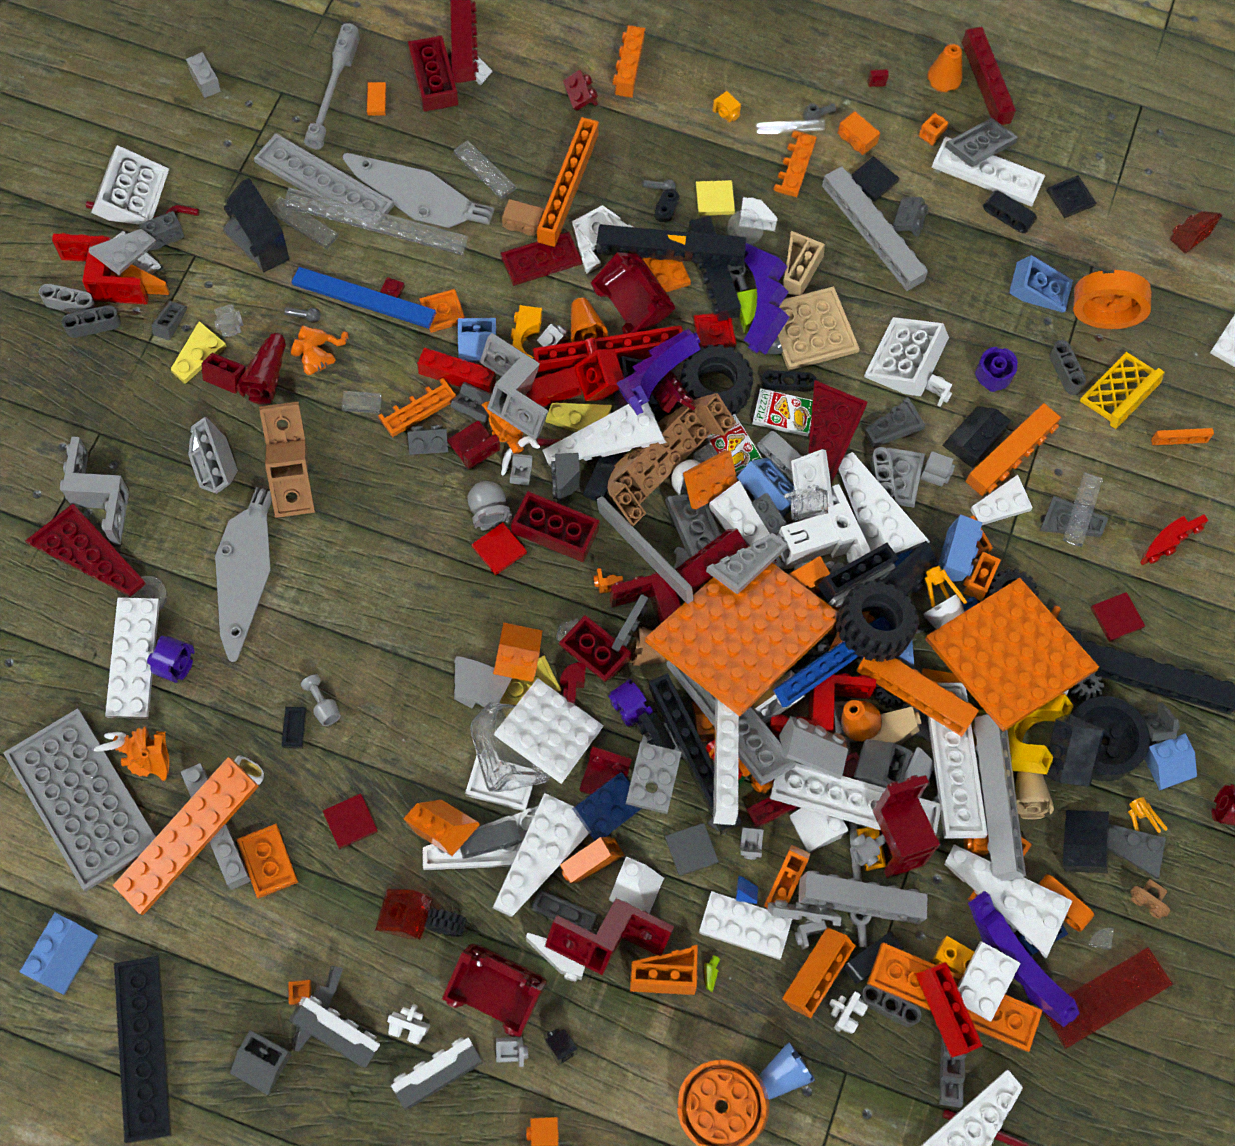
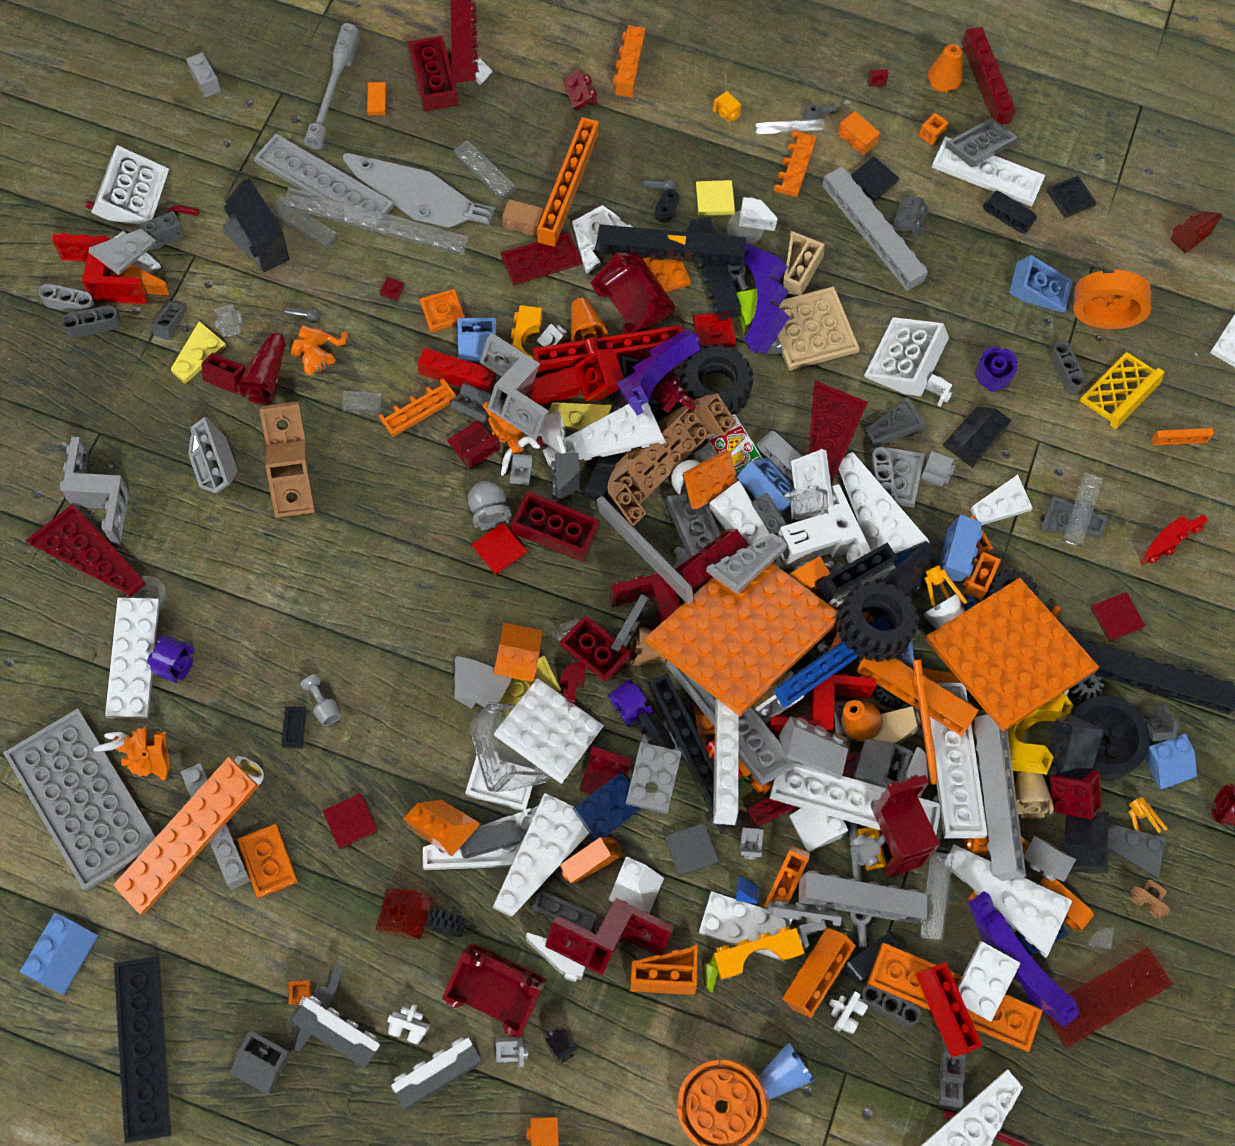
(242, 571): light grey wing -> none
(364, 297): blue tile -> none
(427, 440): dark grey bracket -> none
(554, 432): none -> white slope
(605, 584): orange bracket -> none
(783, 386): black beam -> none
(783, 412): tile -> none
(784, 944): none -> light orange arch
(920, 681): none -> orange bar
(937, 895): none -> clear plate
(954, 954): light orange brick -> none
(1013, 449): orange brick -> none
(1049, 859): none -> light grey brick
(1077, 796): none -> dark red bracket

